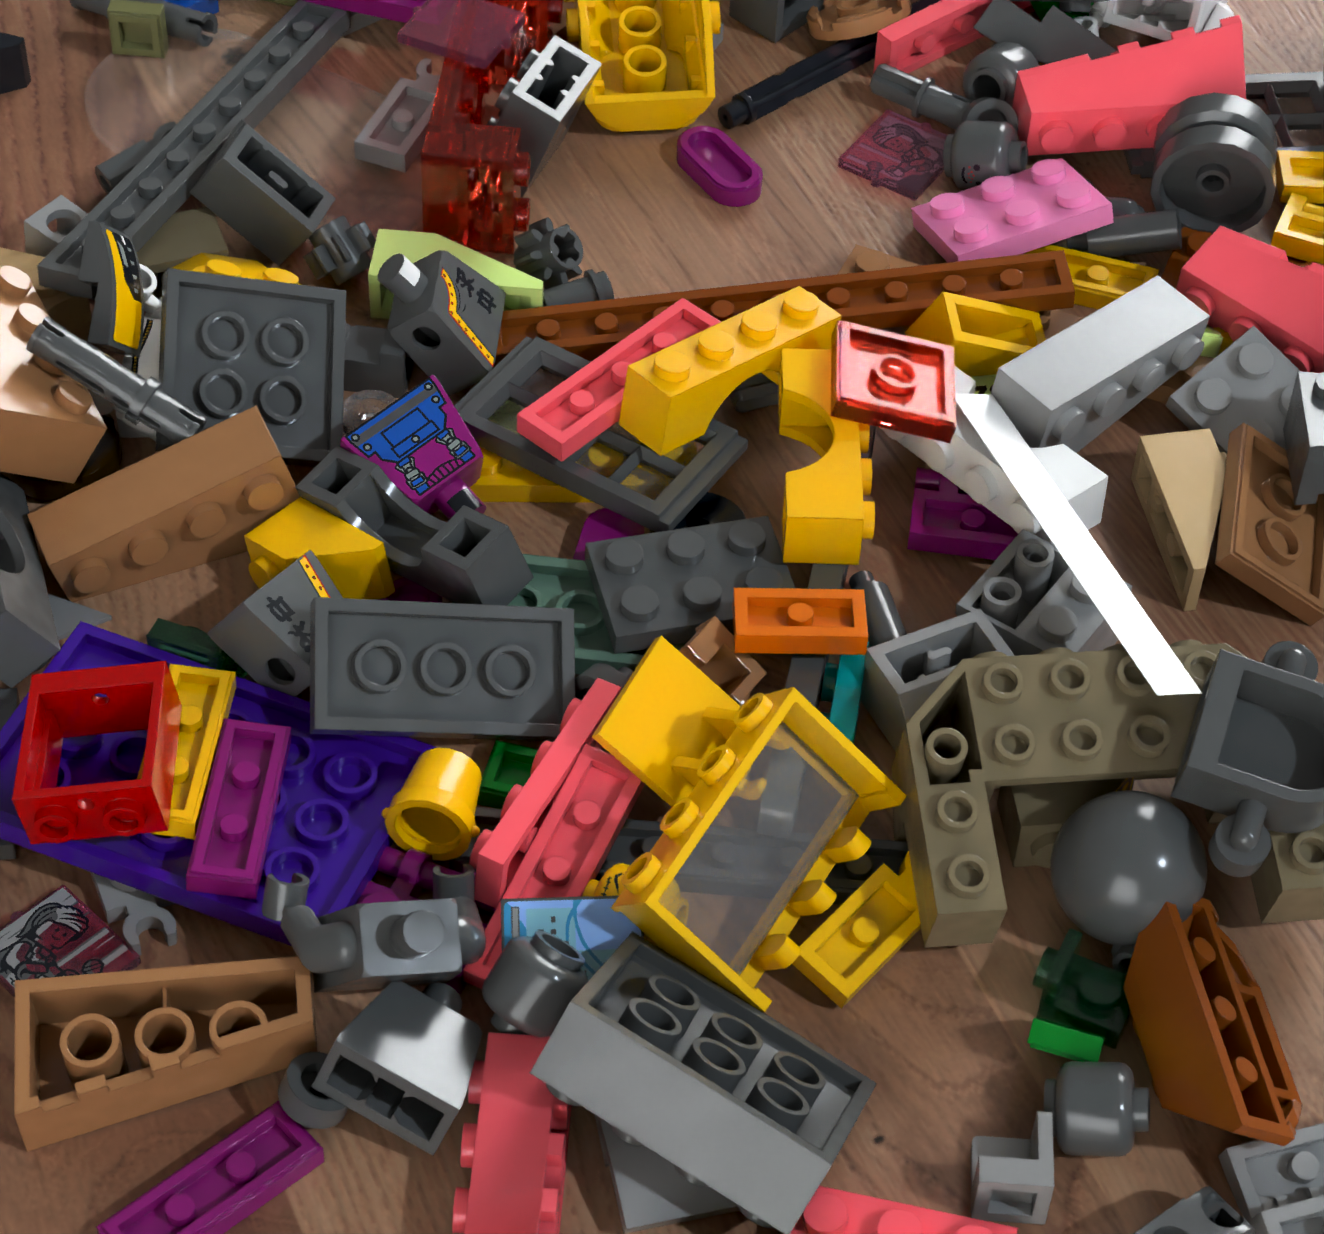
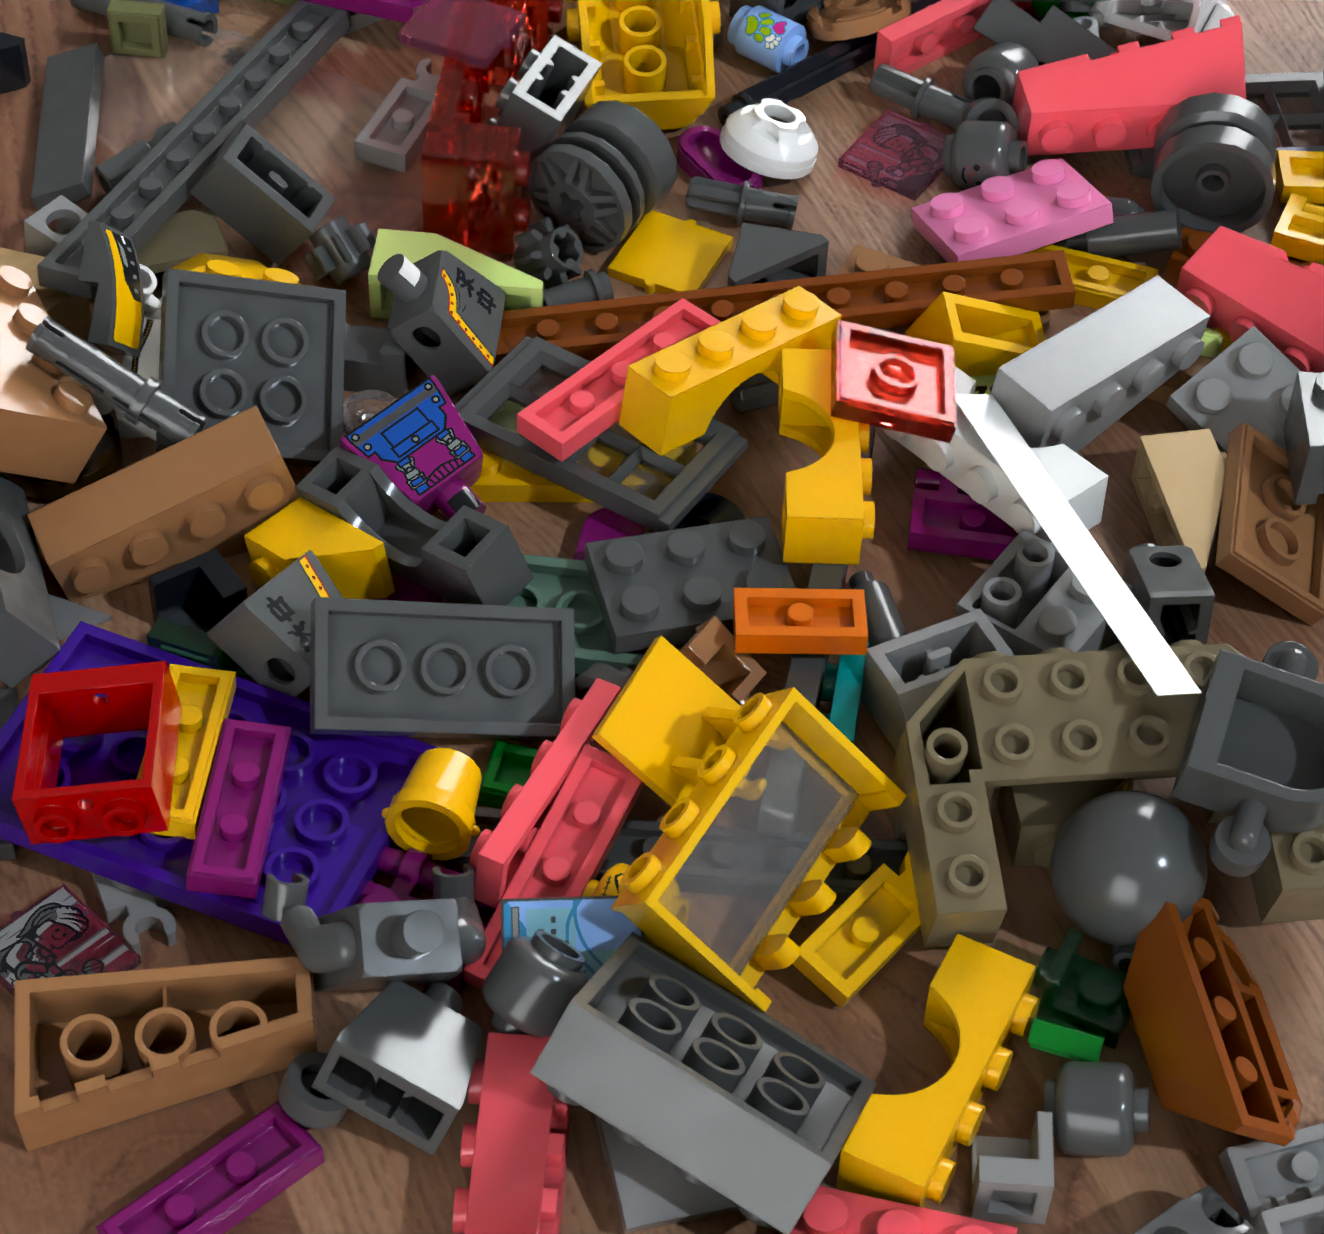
(68, 126): none -> dark grey tile
(196, 591): none -> black panel
(603, 174): none -> dark grey wheel
(669, 255): none -> yellow piece
(742, 202): none -> dark grey axle
(767, 38): none -> light blue brick
(770, 140): none -> white piece
(776, 255): none -> dark grey slope
(907, 1140): none -> yellow arch
(1171, 590): none -> dark grey torso

